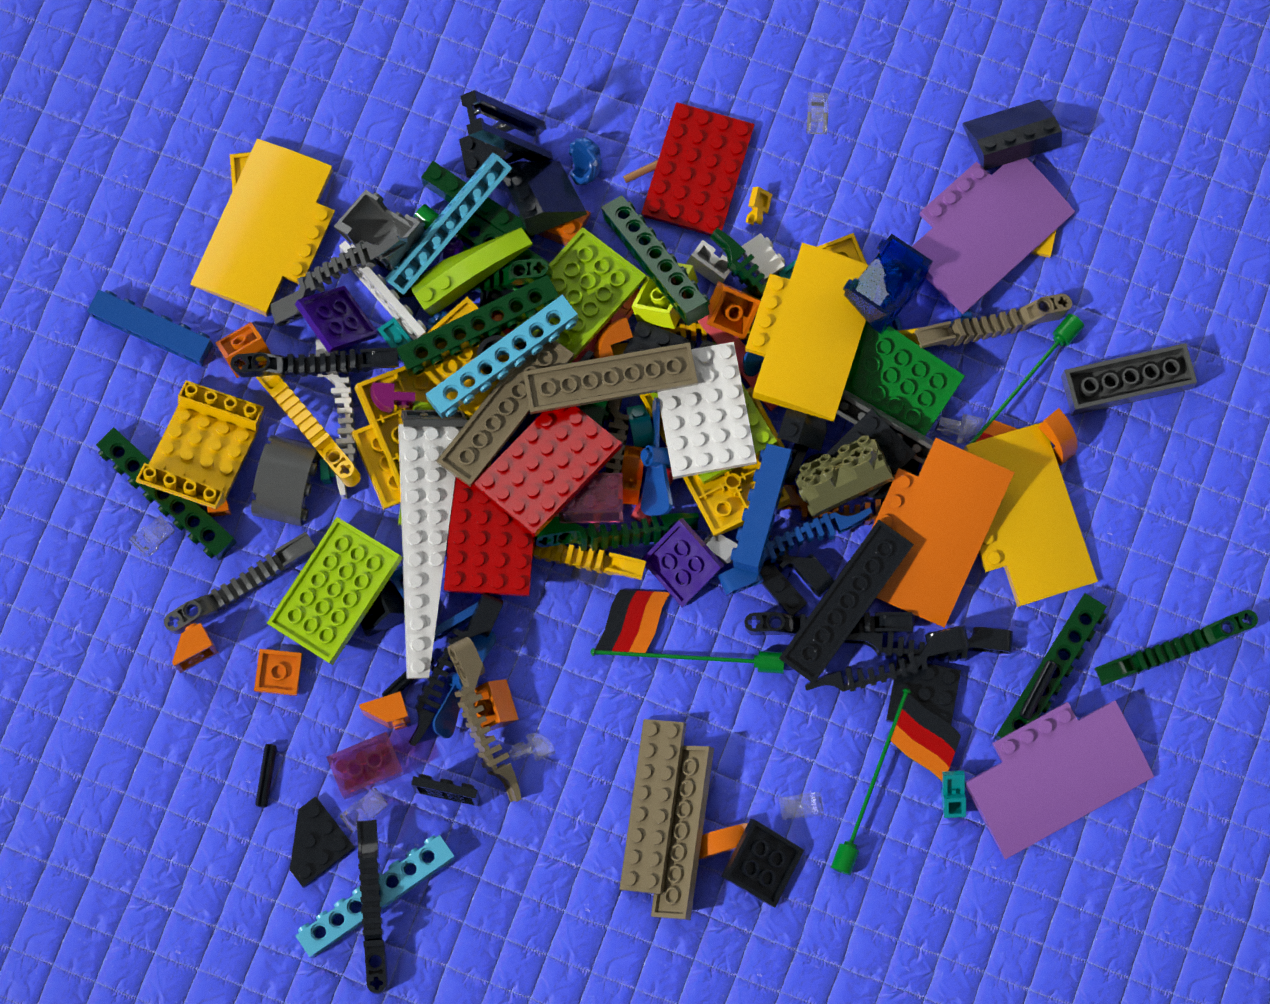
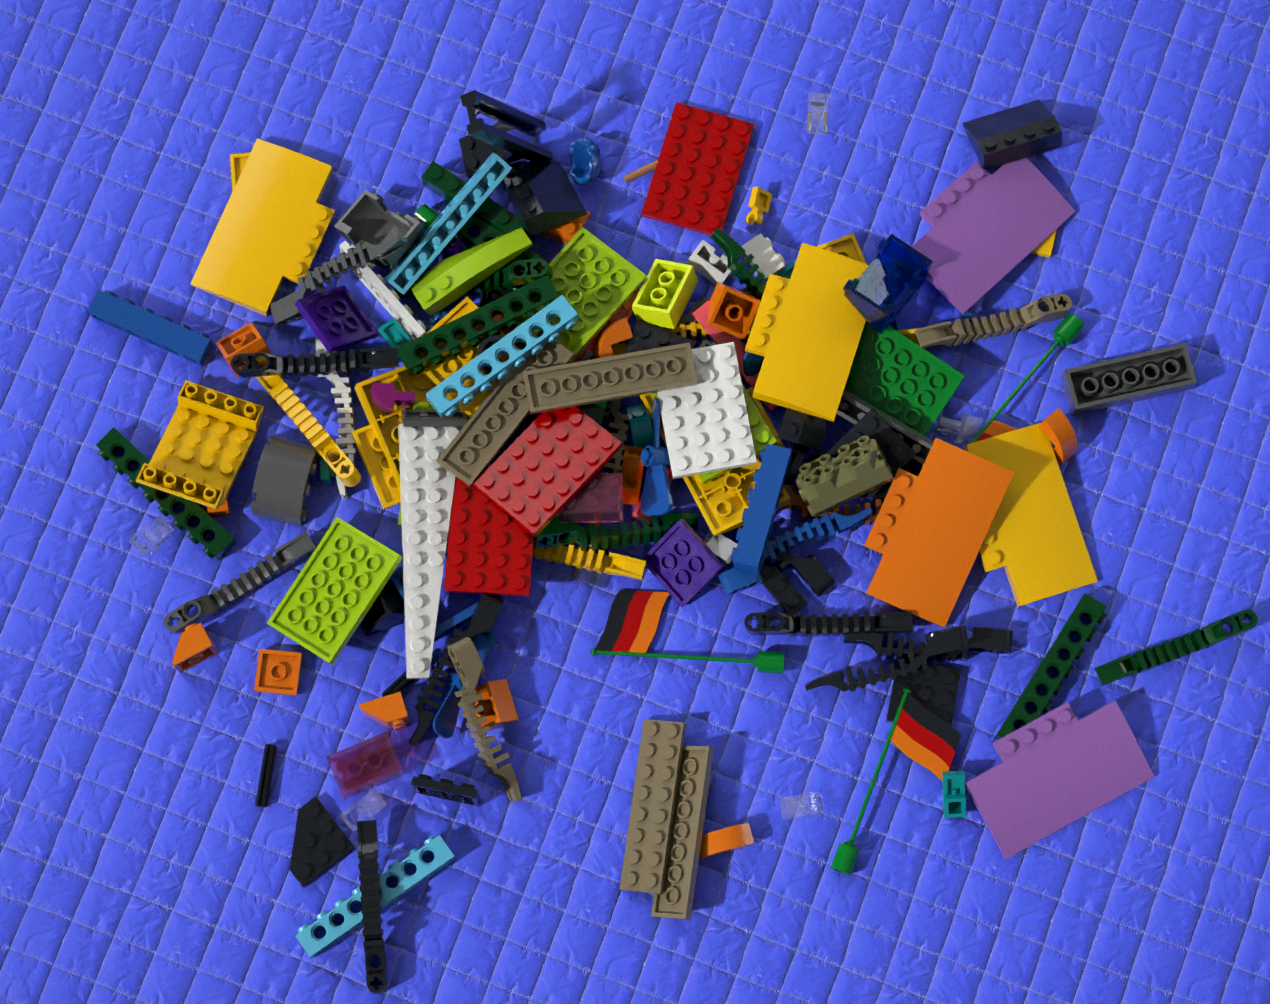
(537, 745): clear brick -> none
(655, 260): dark green brick -> none
(762, 863): black plate -> none
(846, 601): black plate -> none
(1038, 690): black axle -> none

